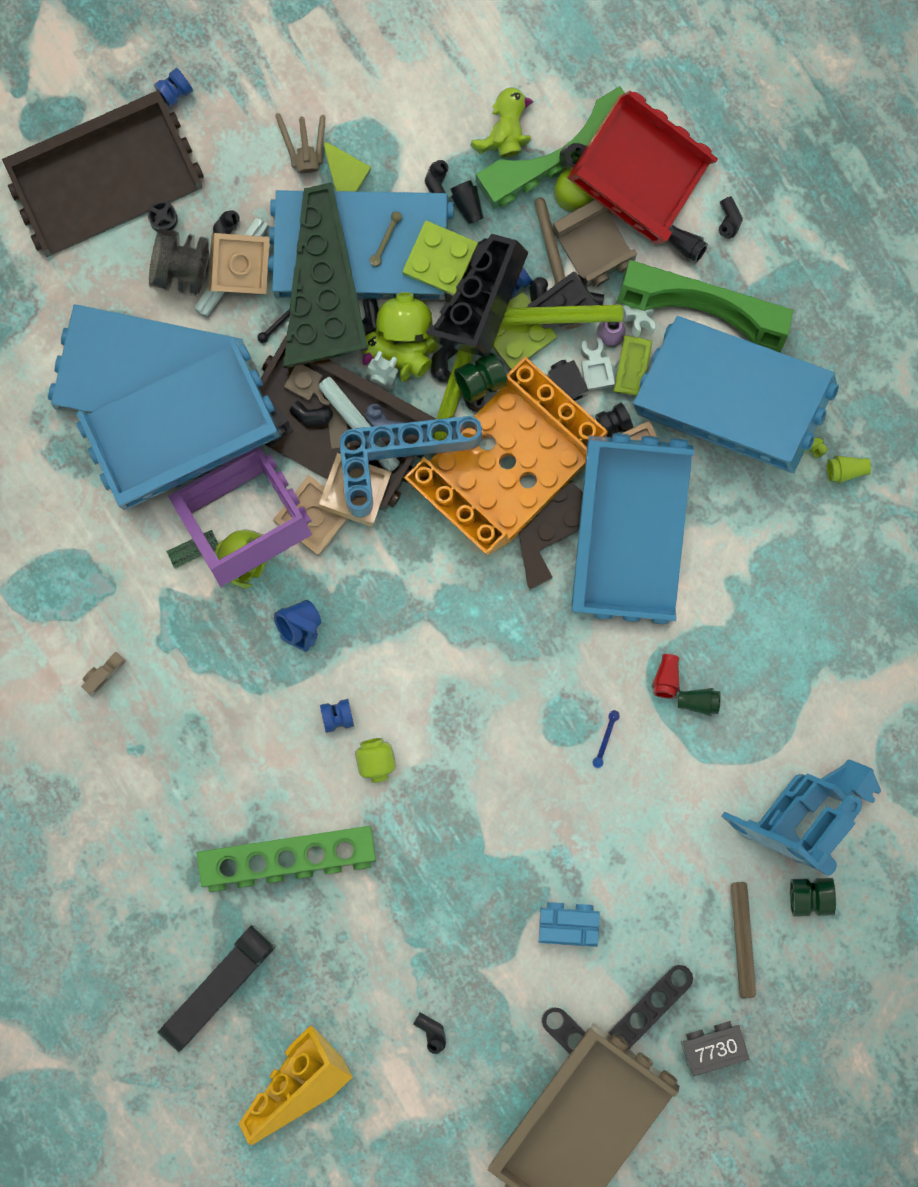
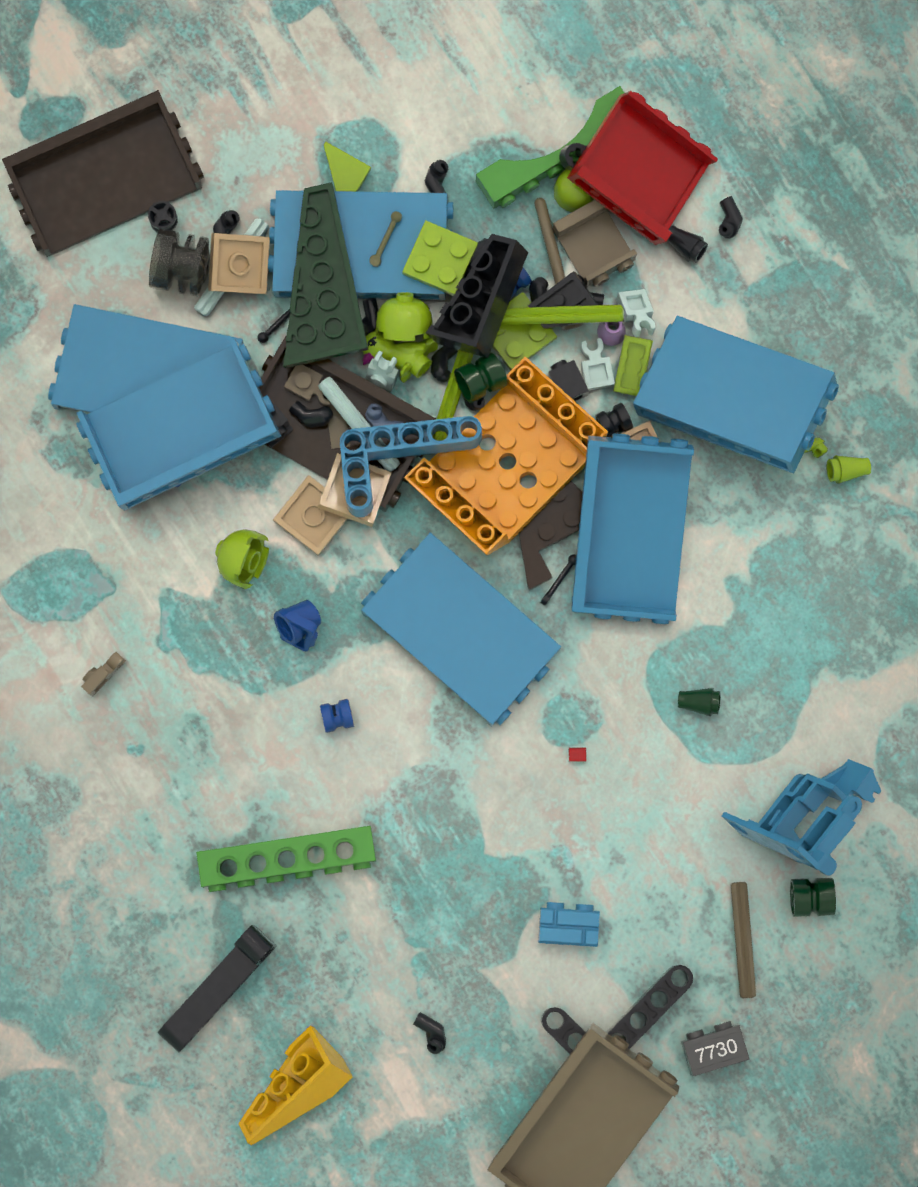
(167, 90): blue wheel -> none
(189, 551): clear green piece -> none
(221, 482): medium lavender window -> none
(306, 159): dark tan plant -> none
(375, 759): lime head -> none
(461, 629): none -> dark azure panel
(467, 201): black cone -> none
(507, 132): lime animal -> none
(571, 561): none -> black hinge
(577, 754): none -> red piece
(613, 716): clear blue hinge -> none
(666, 680): red cone -> none
(757, 319): bright green arch -> none

